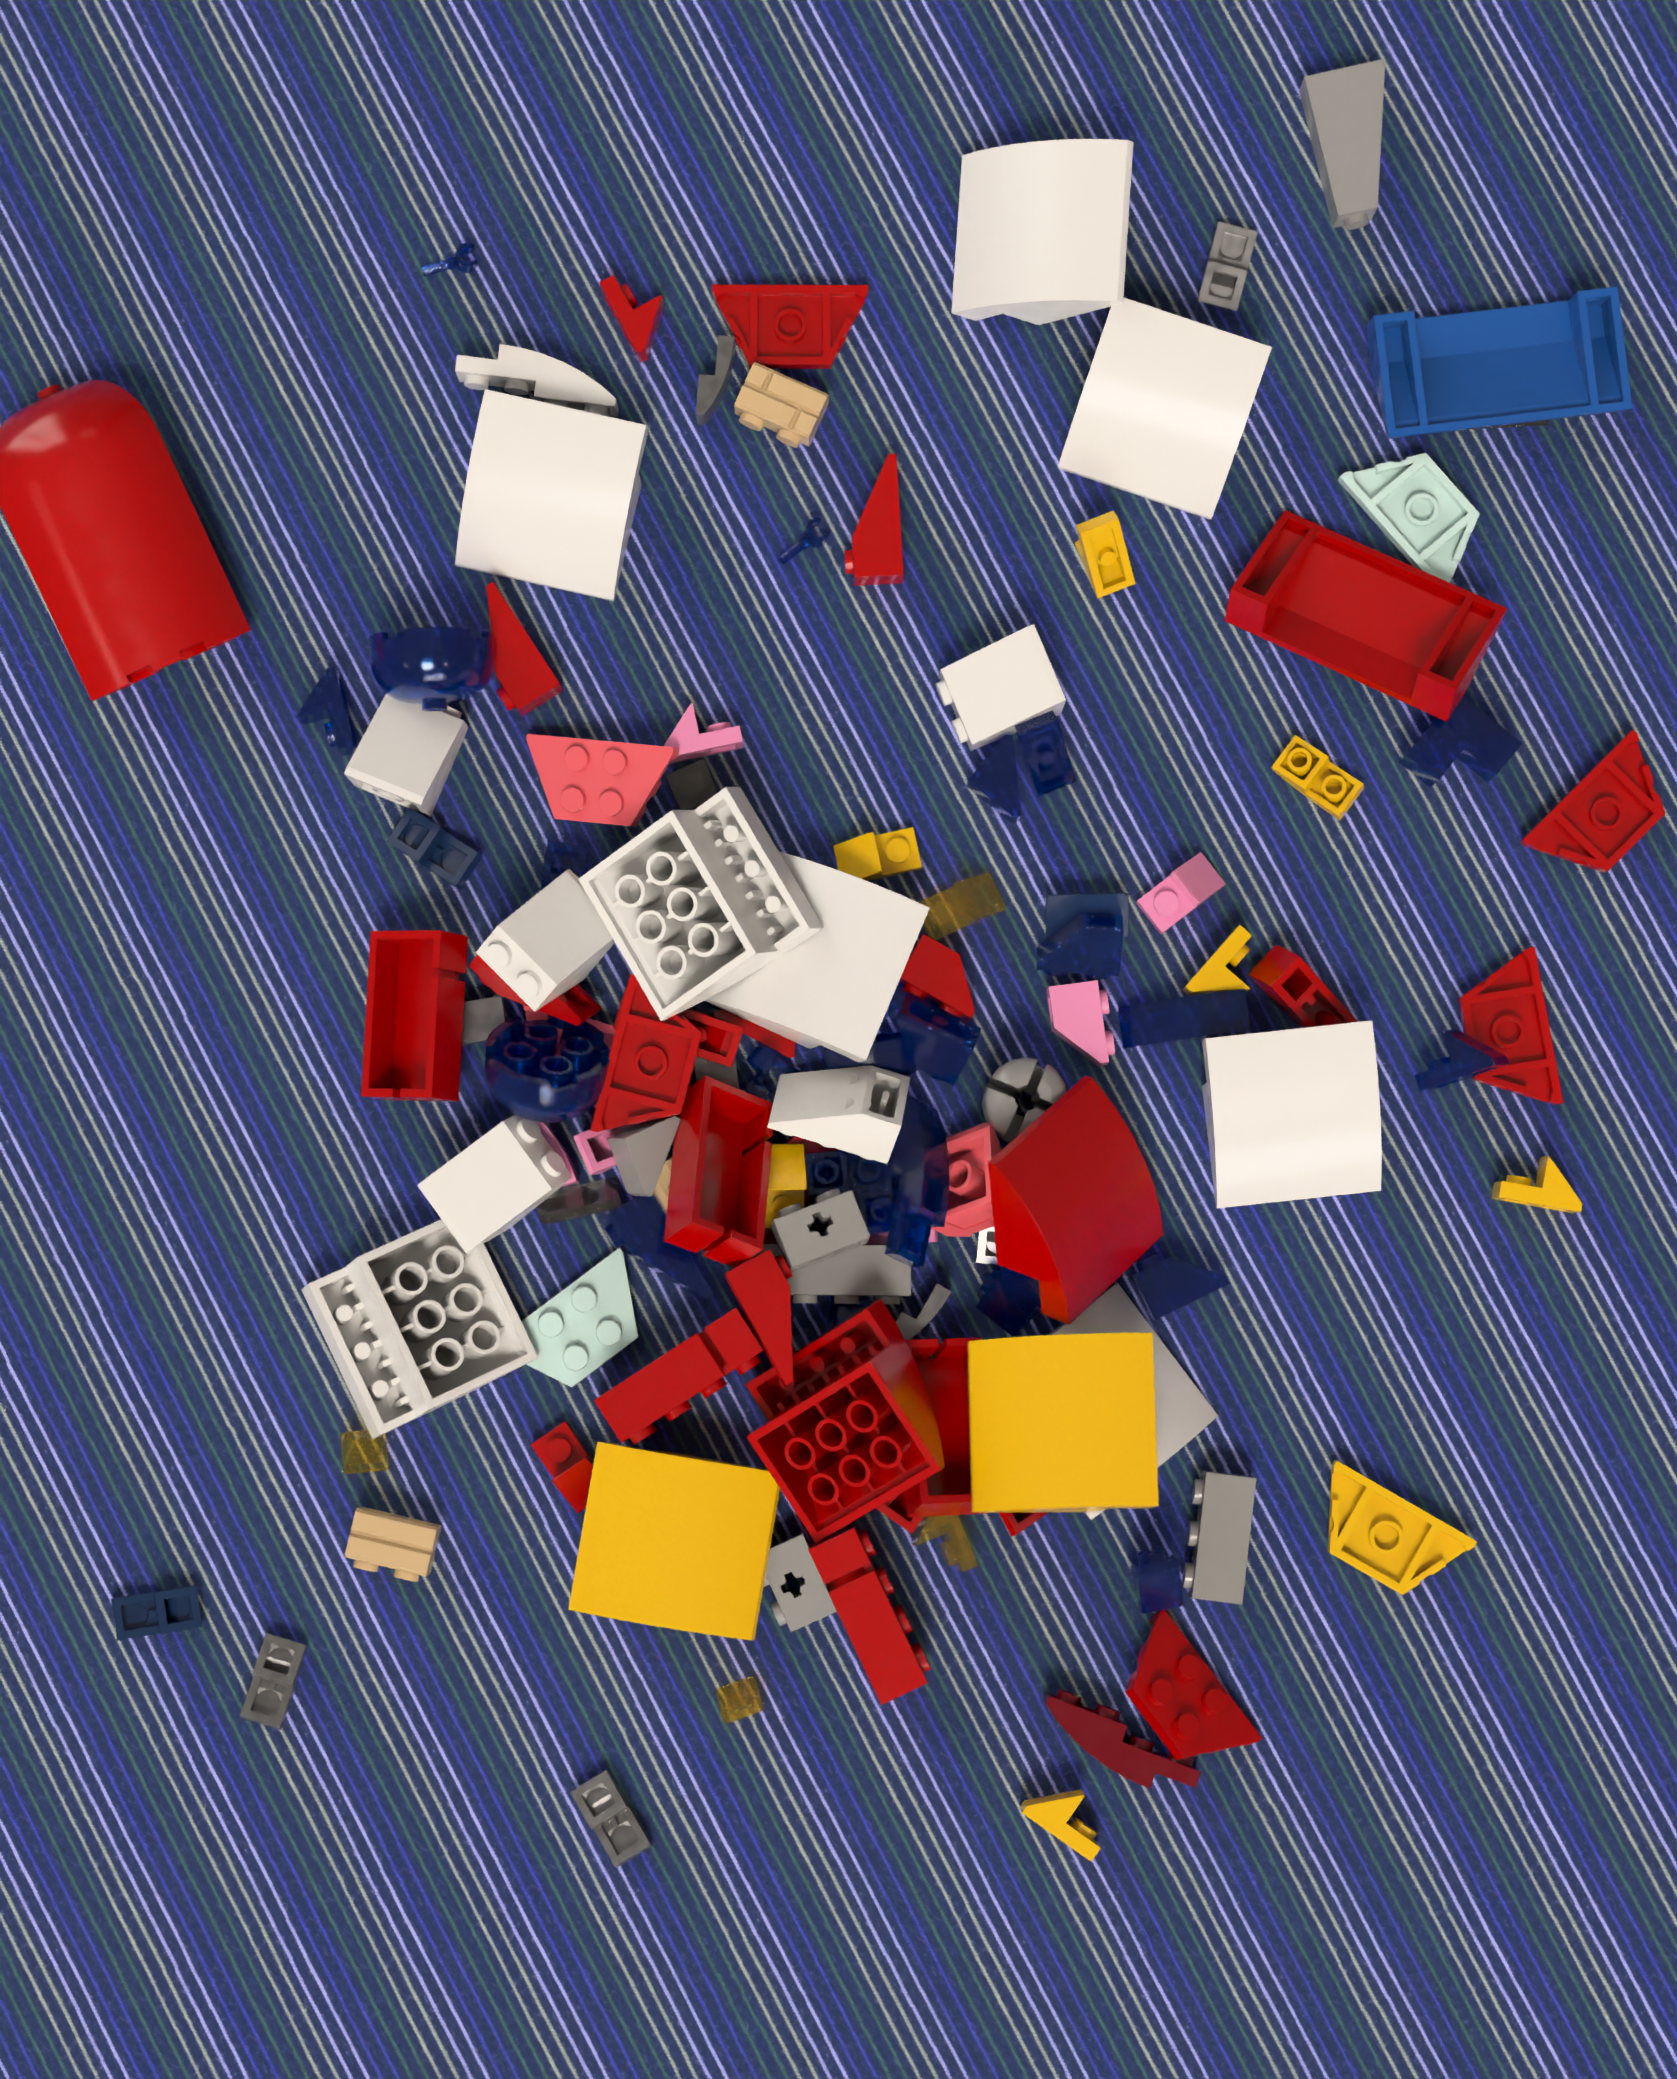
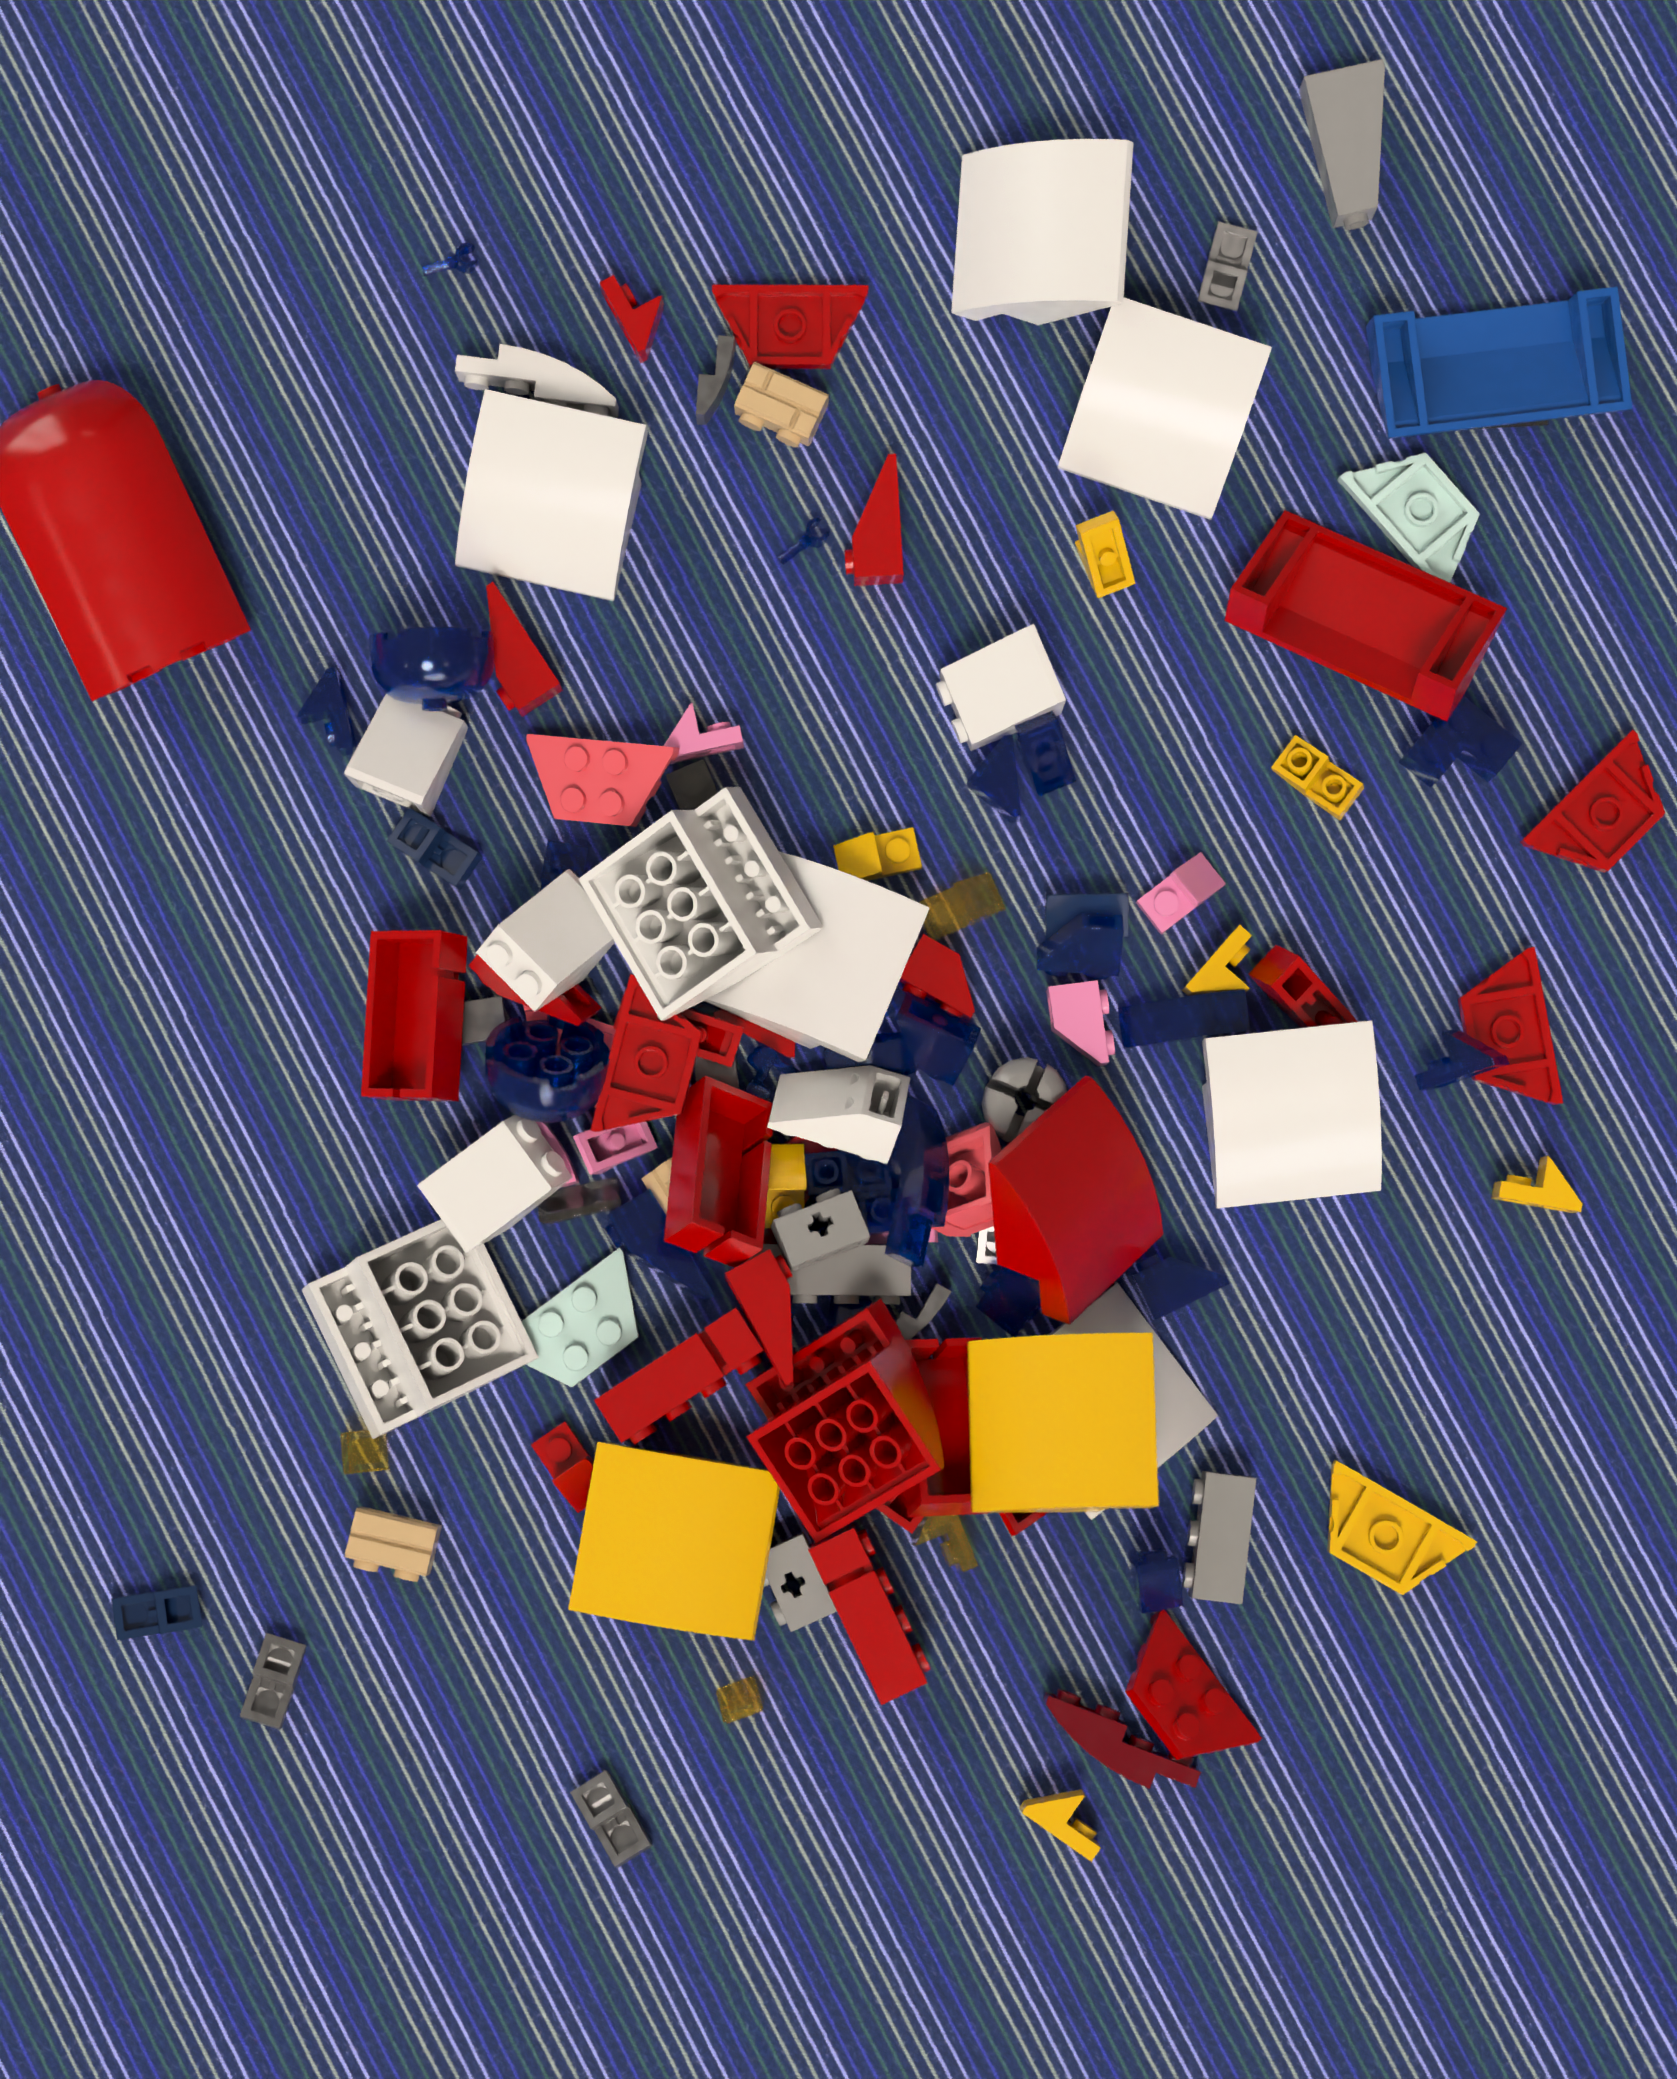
(642, 1153): light grey slope -> none

